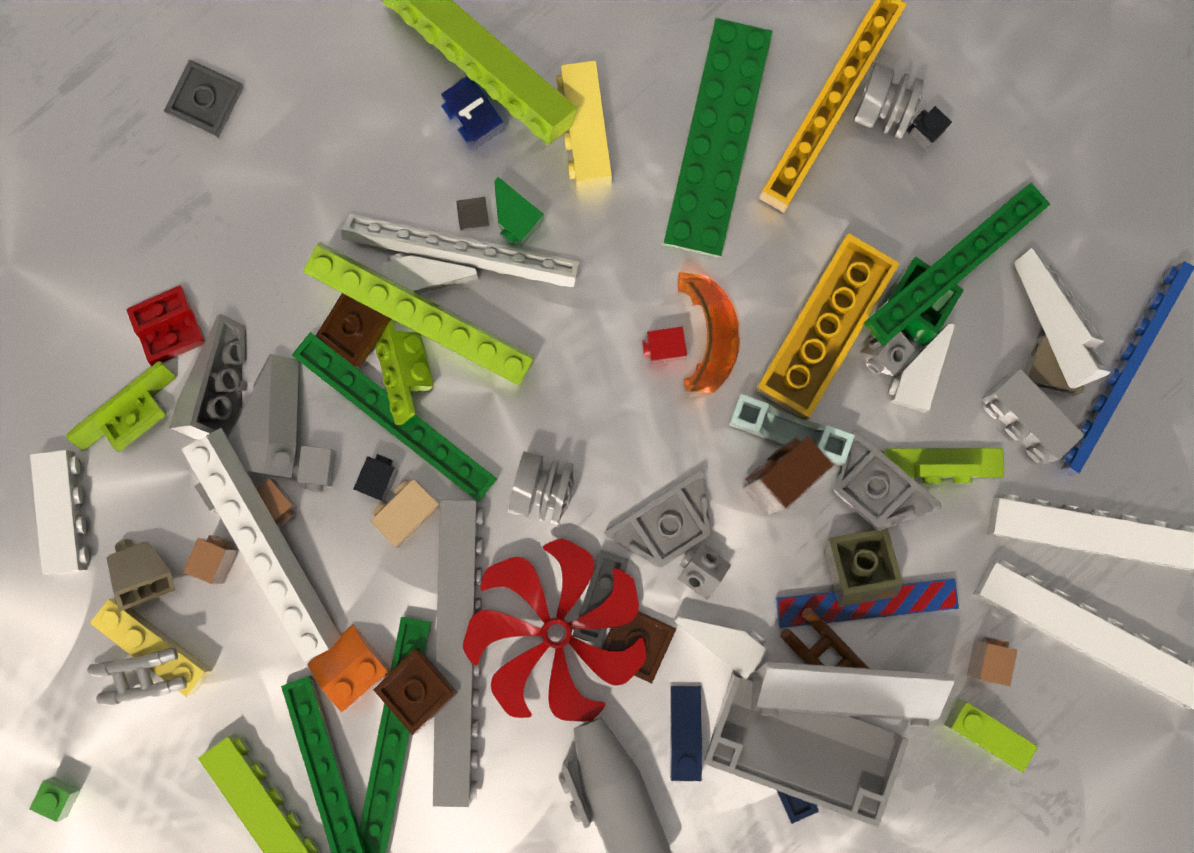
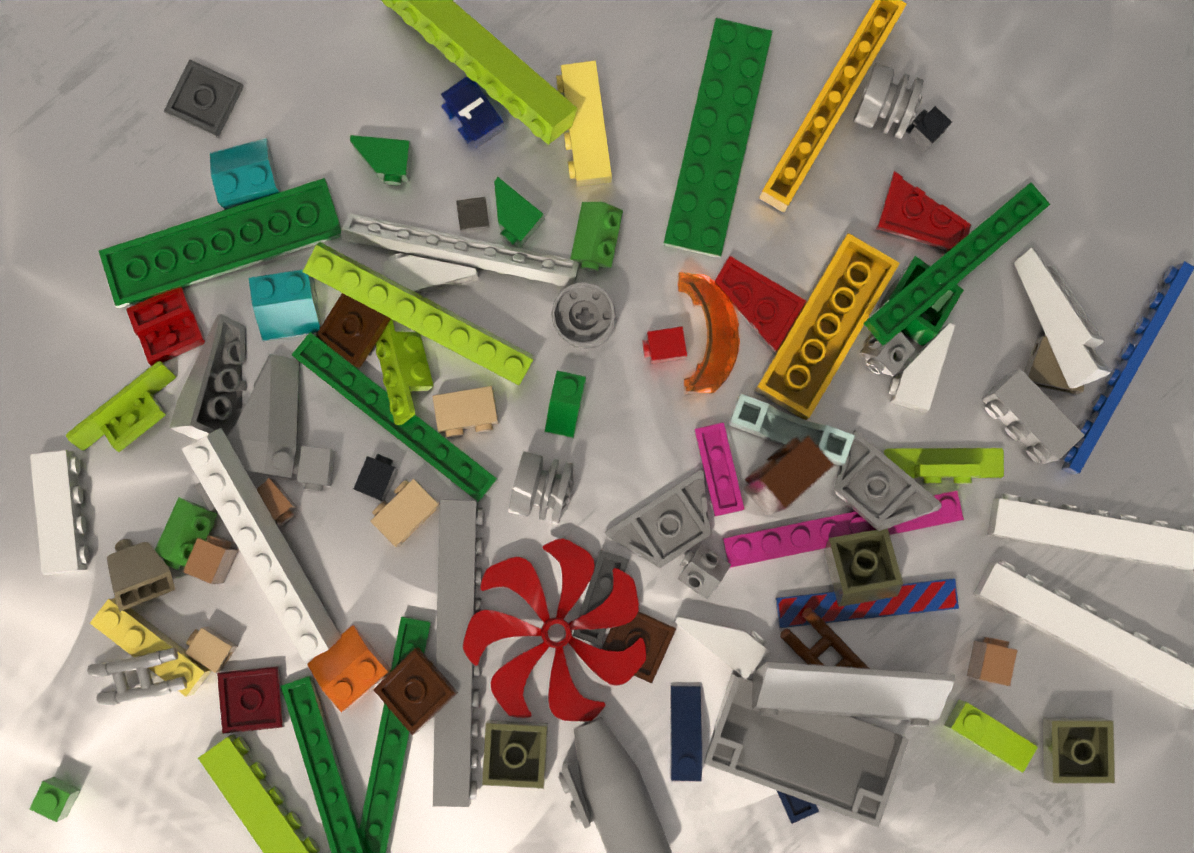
(182, 529): none -> bright green brick
(210, 648): none -> tan brick
(221, 243): none -> green plate
(243, 173): none -> teal slope
(250, 699): none -> dark red plate
(285, 304): none -> teal slope
(386, 157): none -> green slope
(466, 410): none -> tan brick
(515, 754): none -> olive brick
(565, 404): none -> green slope
(572, 303): none -> light grey wheel
(596, 235): none -> bright green brick
(719, 469): none -> dark pink plate
(760, 301): none -> red wing
(815, 533): none -> dark pink plate
(918, 217): none -> red wing
(1078, 750): none -> olive brick

